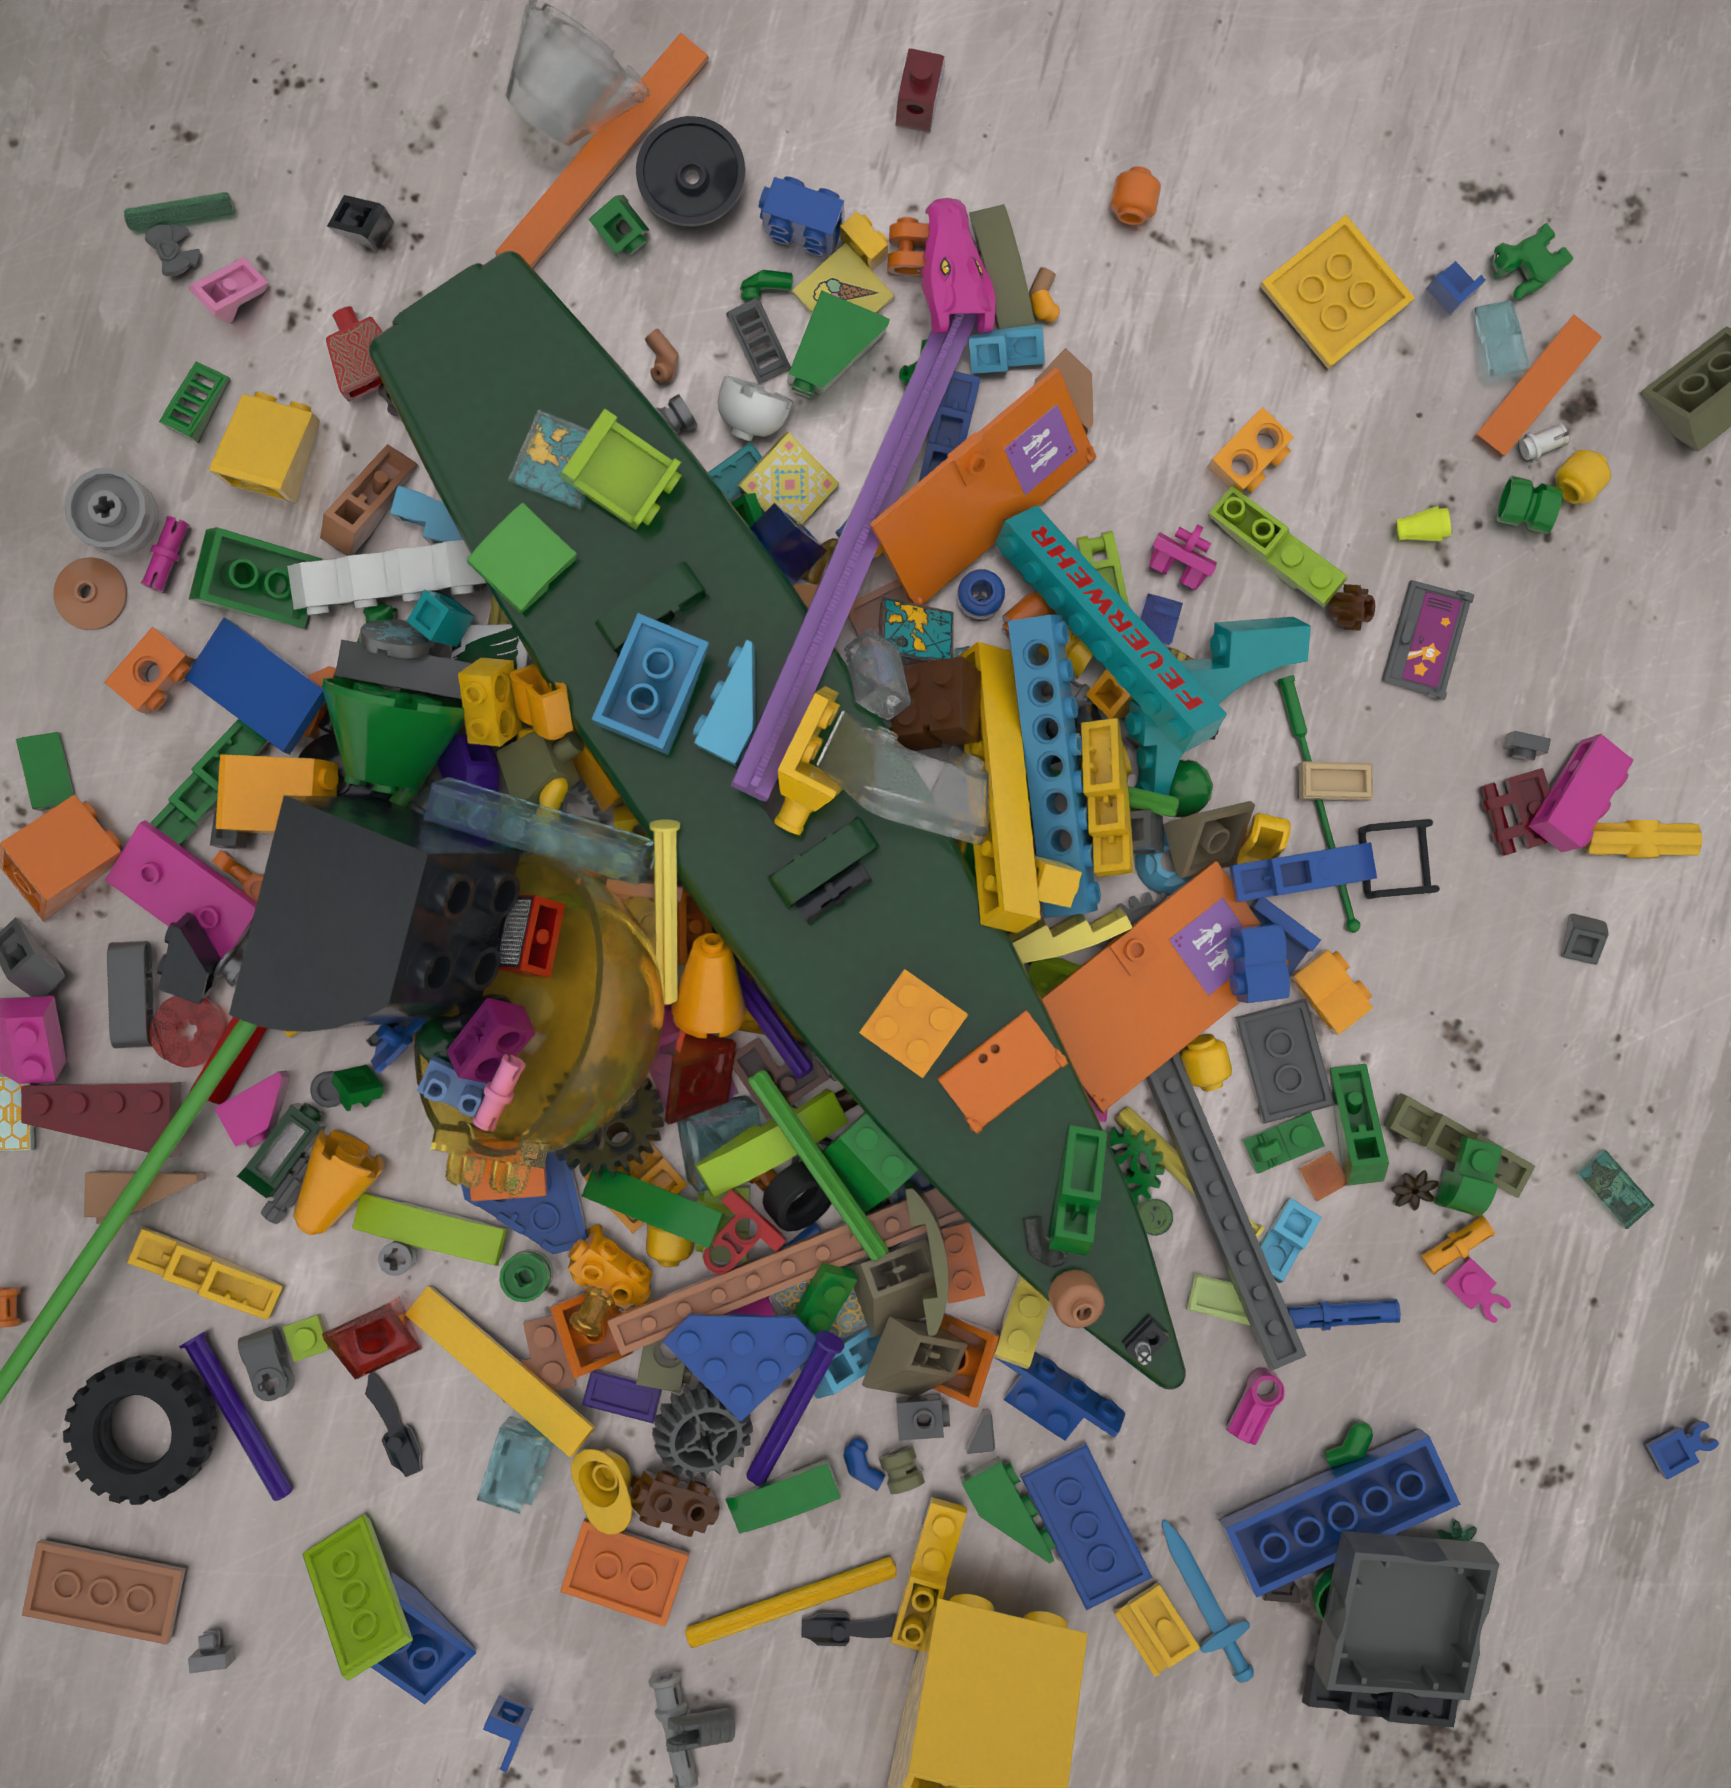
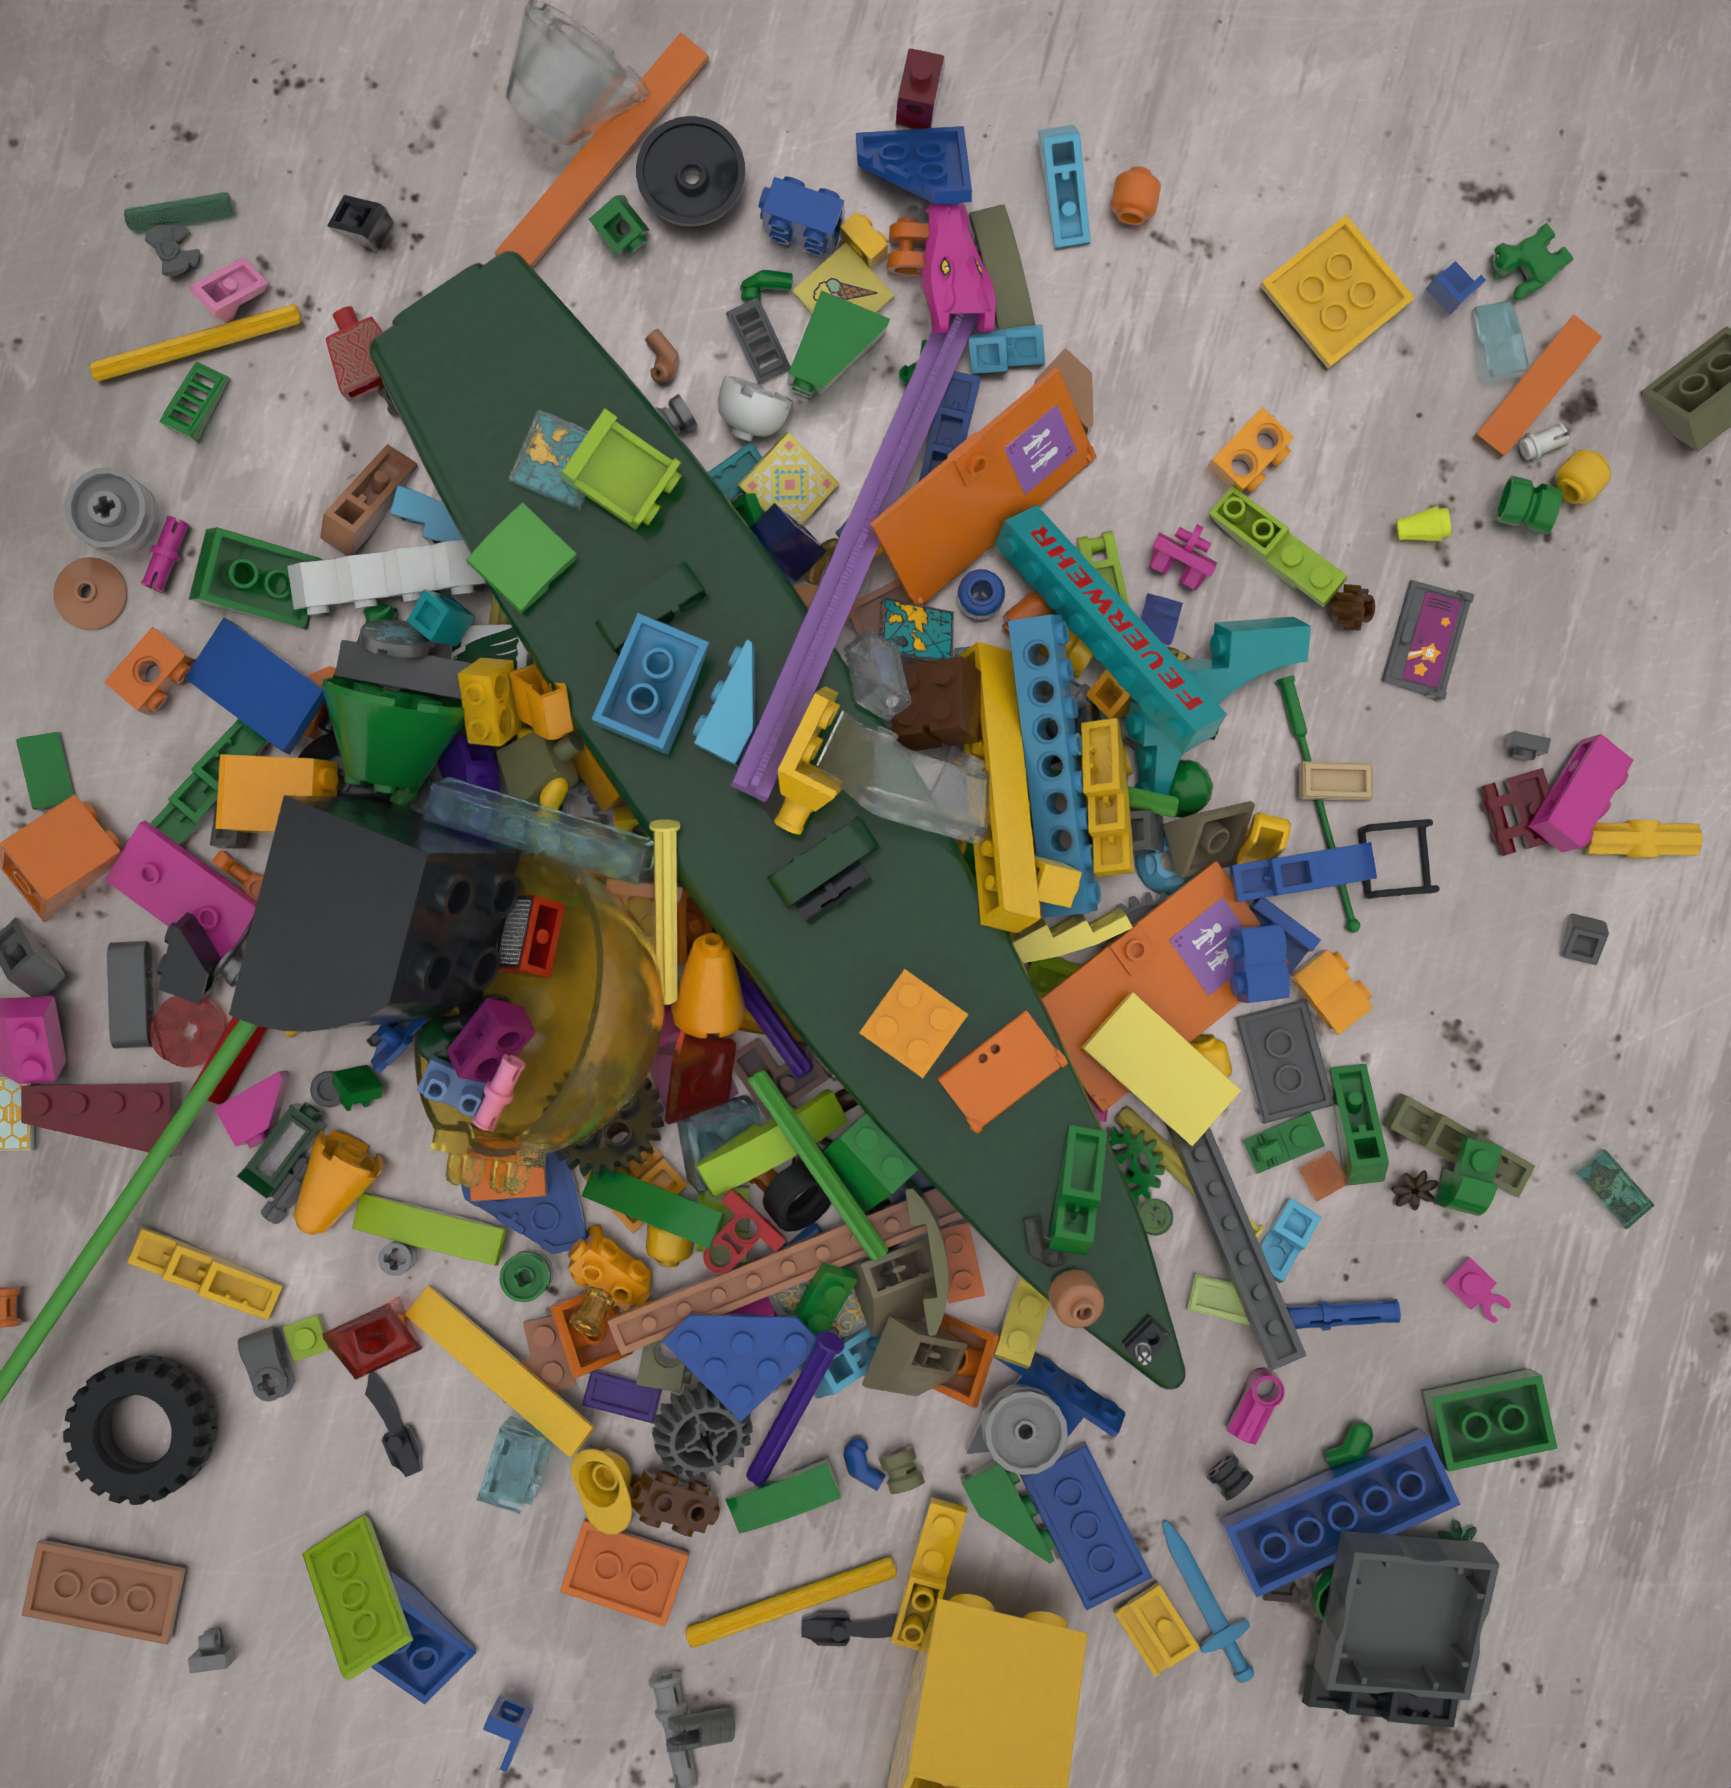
(105, 1187): medium nougat slope -> none
(195, 342): none -> yellow axle
(237, 1417): dark purple axle -> none
(266, 447): yellow slope -> none
(911, 1407): dark grey brick -> none
(920, 161): none -> blue plate
(1037, 1446): none -> light grey wheel
(1040, 298): light orange arm -> none
(1064, 185): none -> medium azure slope
(1161, 1068): none -> light yellow tile
(1229, 1476): none -> black wheel
(1457, 1244): light orange pin -> none
(1490, 1419): none -> green brick
(1676, 1451): blue plate -> none

